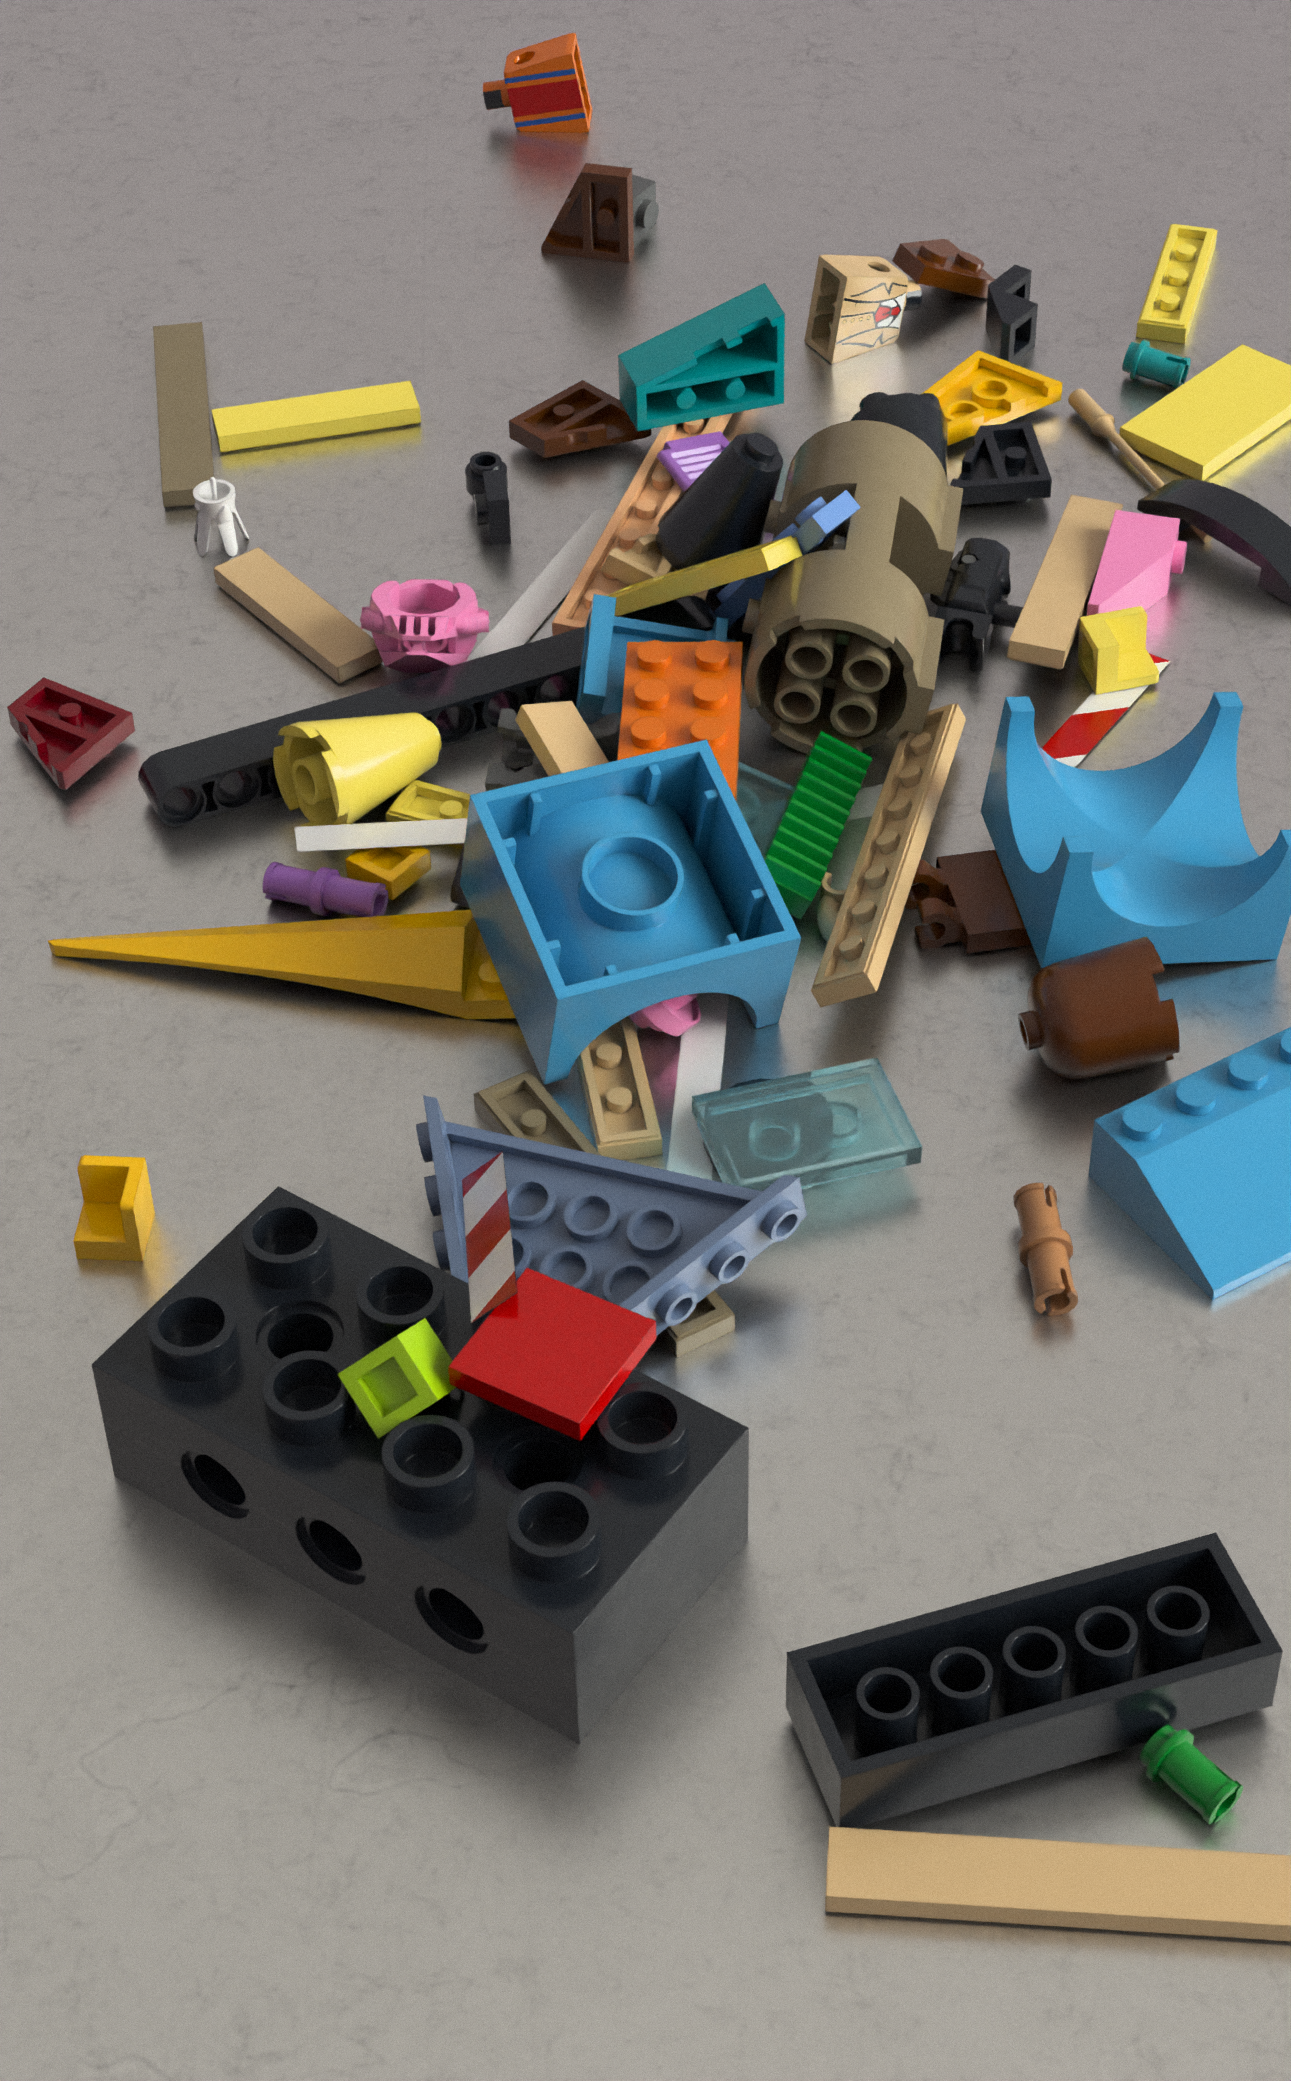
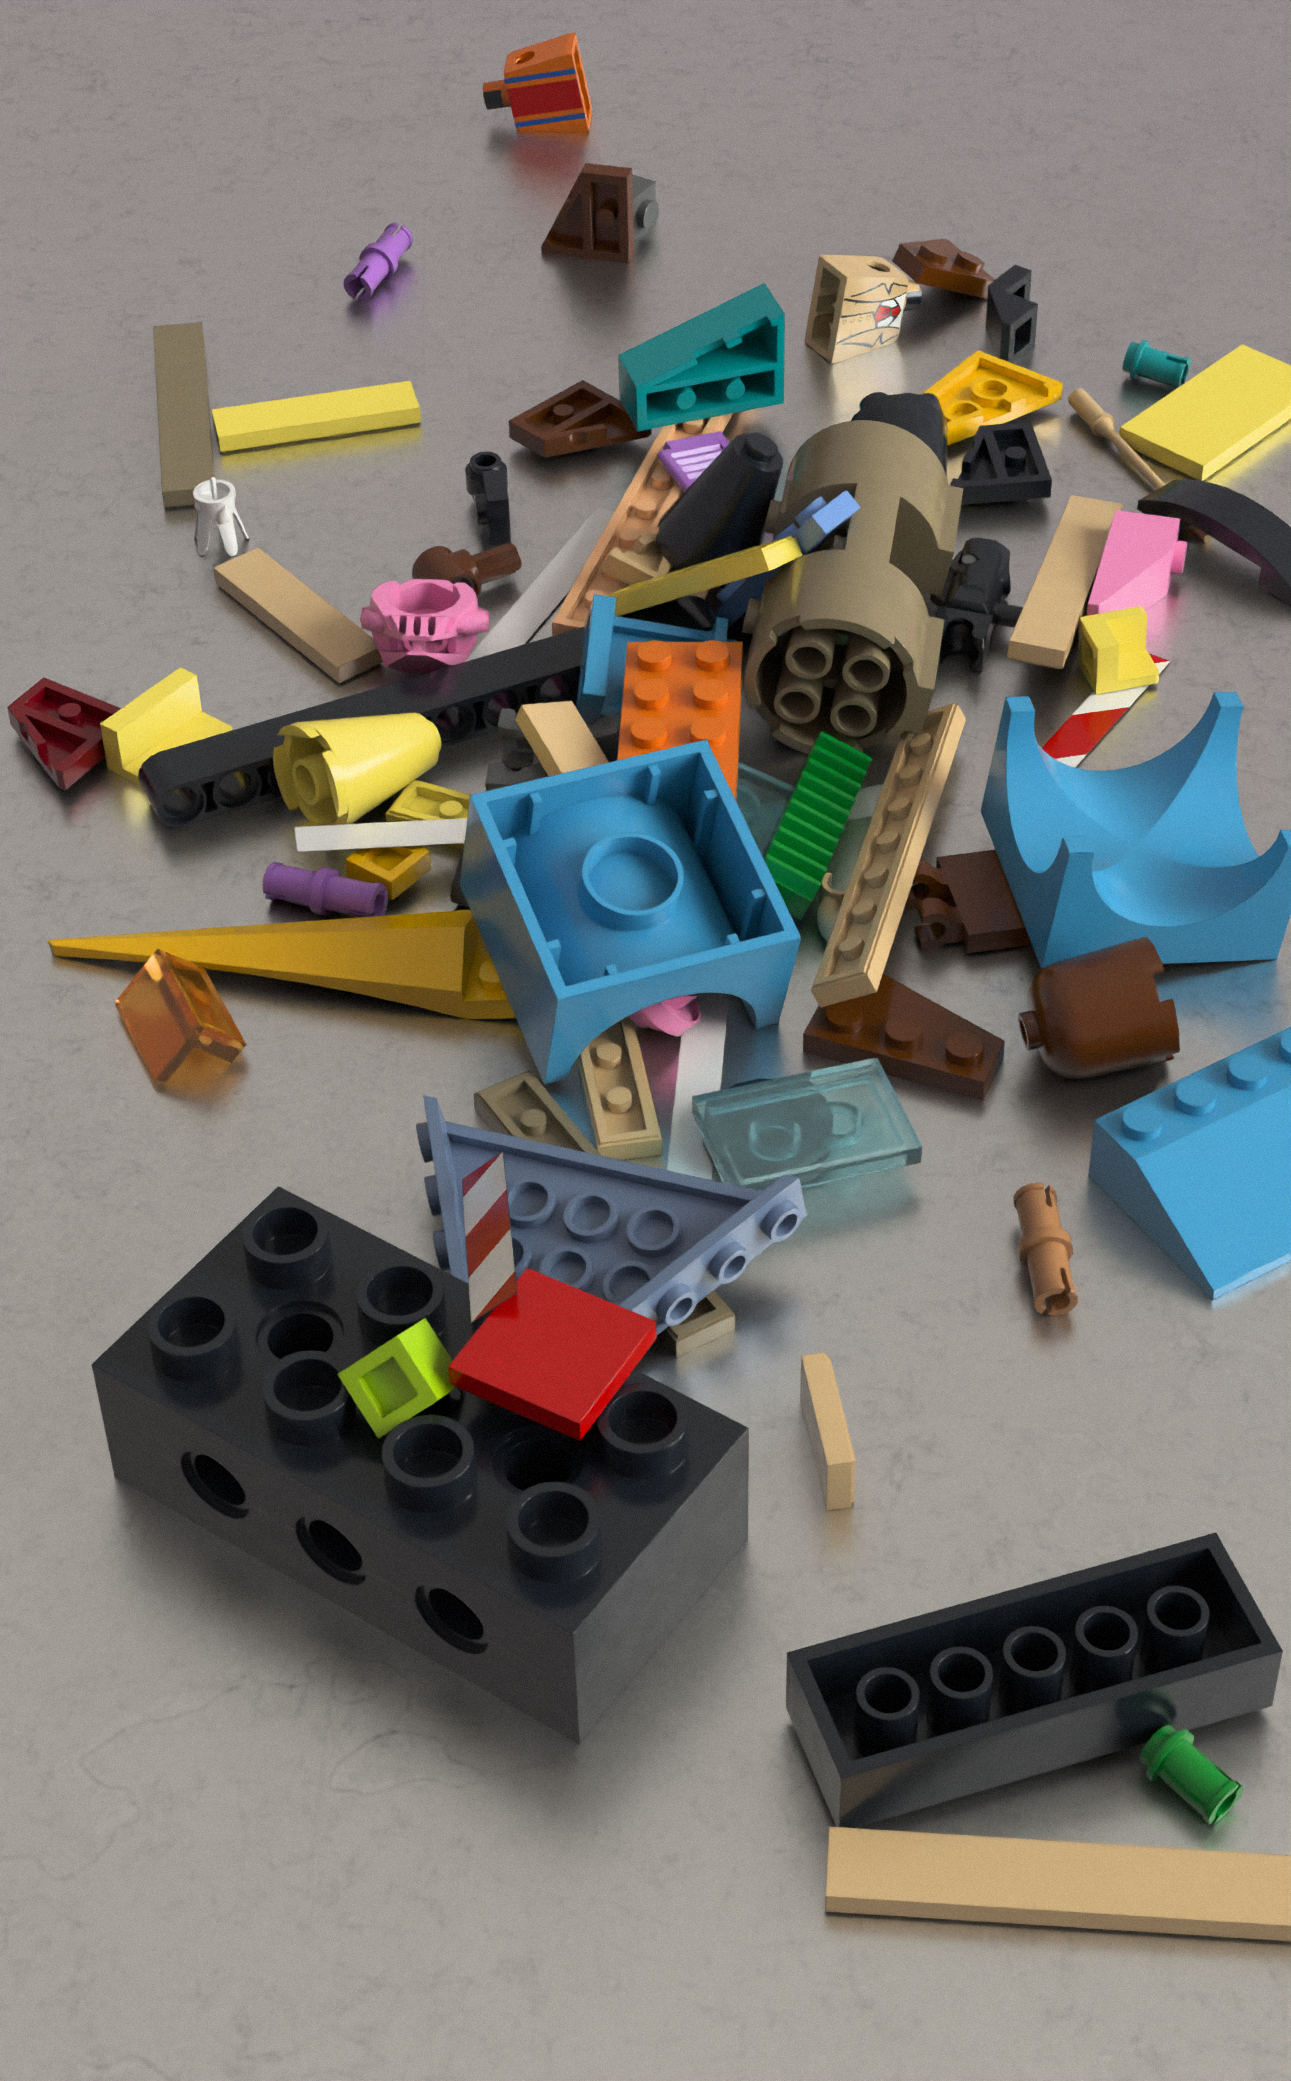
(115, 1208): yellow panel -> none
(155, 722): none -> light yellow panel
(174, 1010): none -> clear orange panel
(378, 262): none -> medium lavender pin
(461, 567): none -> reddish brown axle
(827, 1431): none -> tan tile
(909, 1038): none -> reddish brown wing
(1176, 283): light yellow tile -> none

